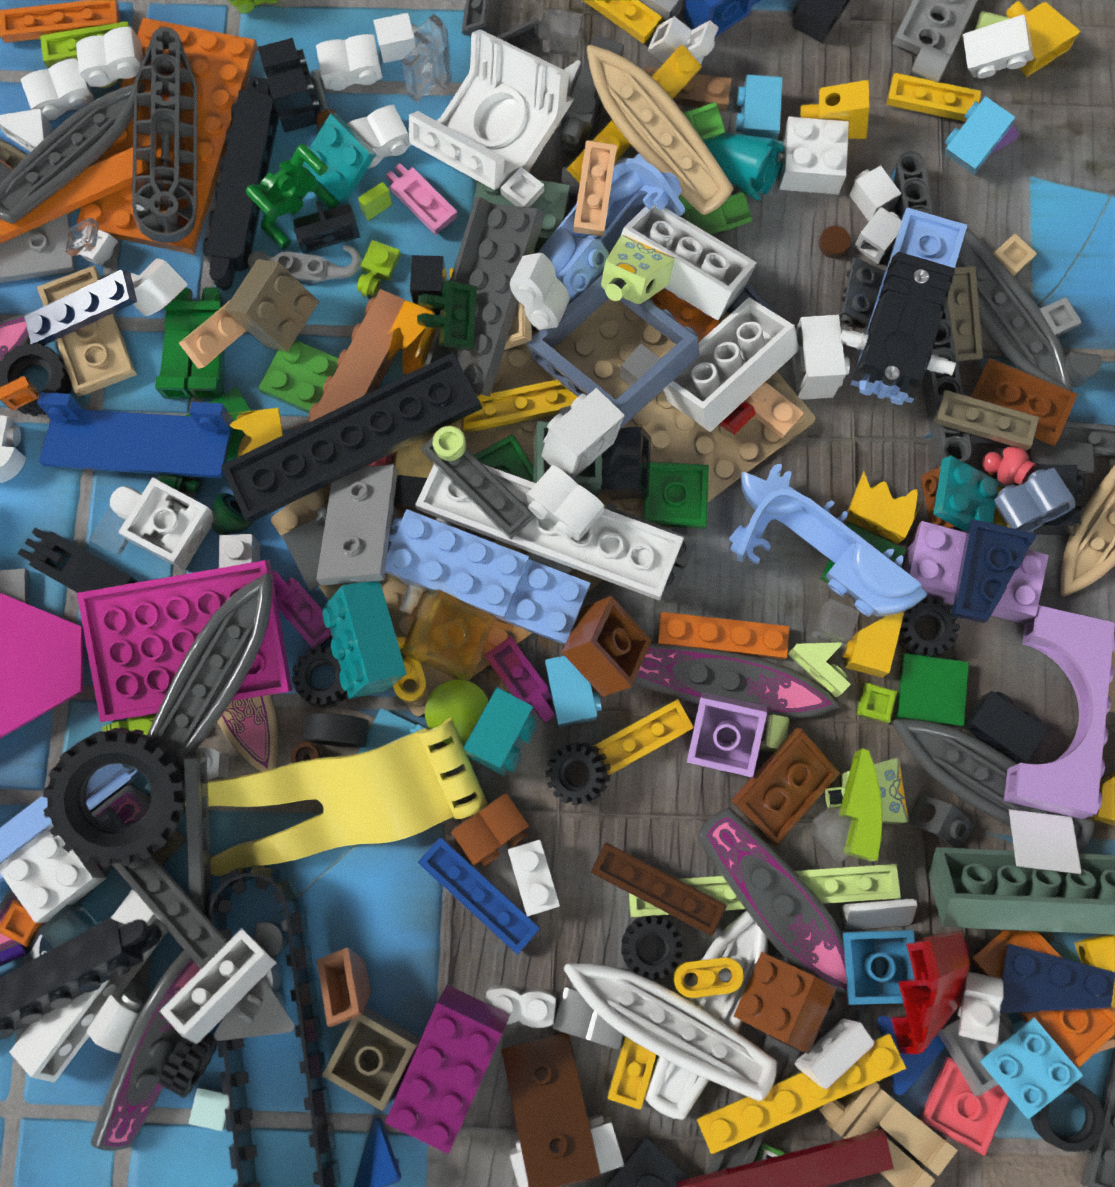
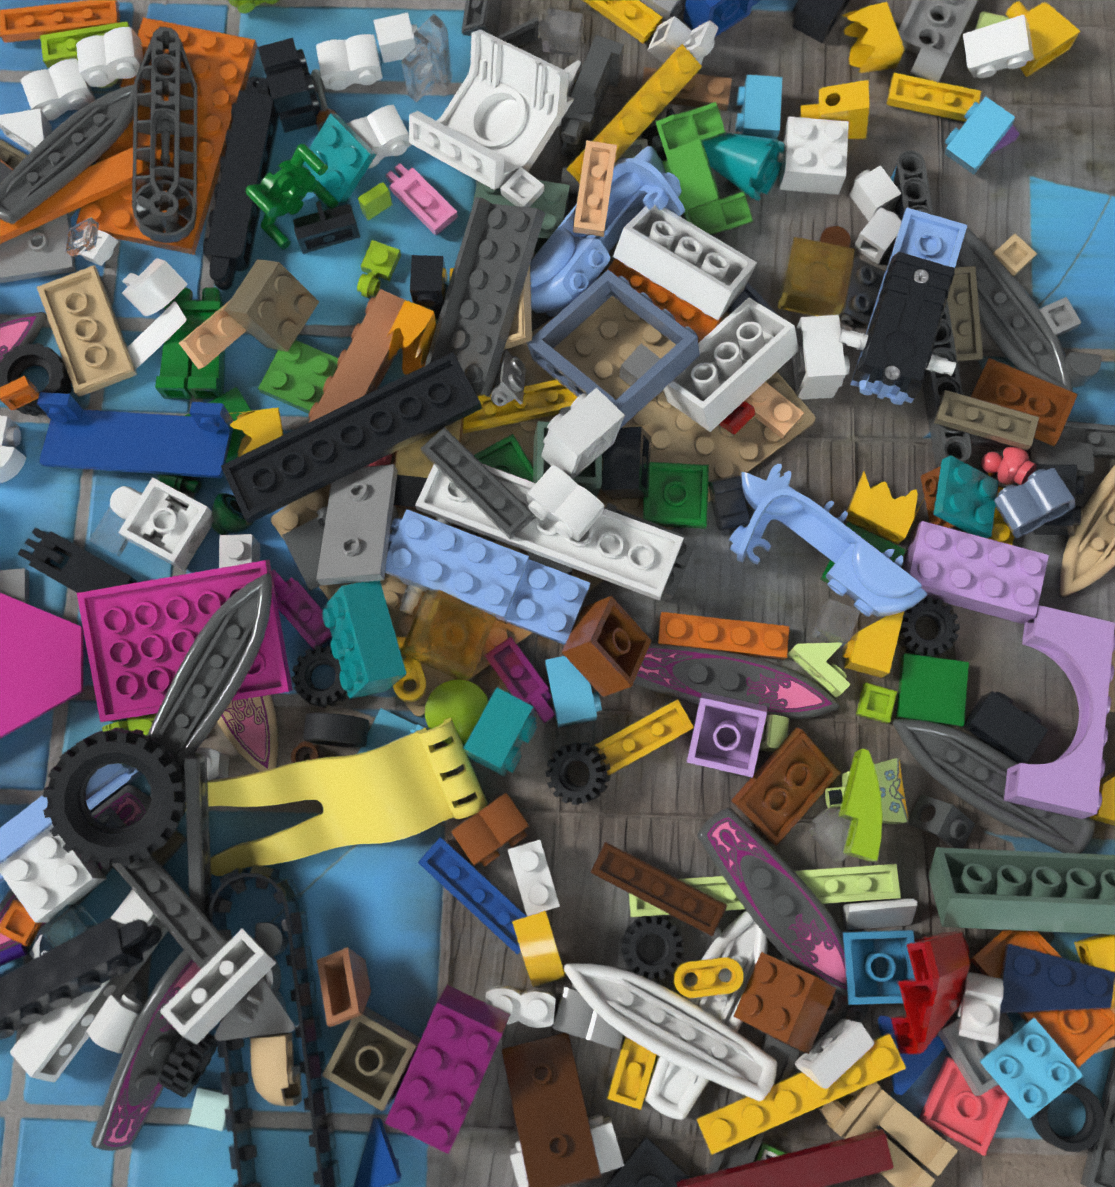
(81, 308): plate -> none
(156, 334): none -> white sticker
(274, 1069): none -> tan brick
(311, 267): light grey piece -> none
(449, 443): yellowish green tile -> none
(456, 317): dark green hinge -> none
(509, 381): none -> light grey hinge
(539, 291): white brick -> none
(539, 949): none -> yellow brick
(635, 271): yellowish green torso -> none
(658, 128): tan piece -> none
(728, 502): none -> black piece
(815, 278): none -> clear yellow brick
(878, 38): none -> yellow piece
(986, 567): dark blue wing -> none
(1044, 841): white sticker -> none

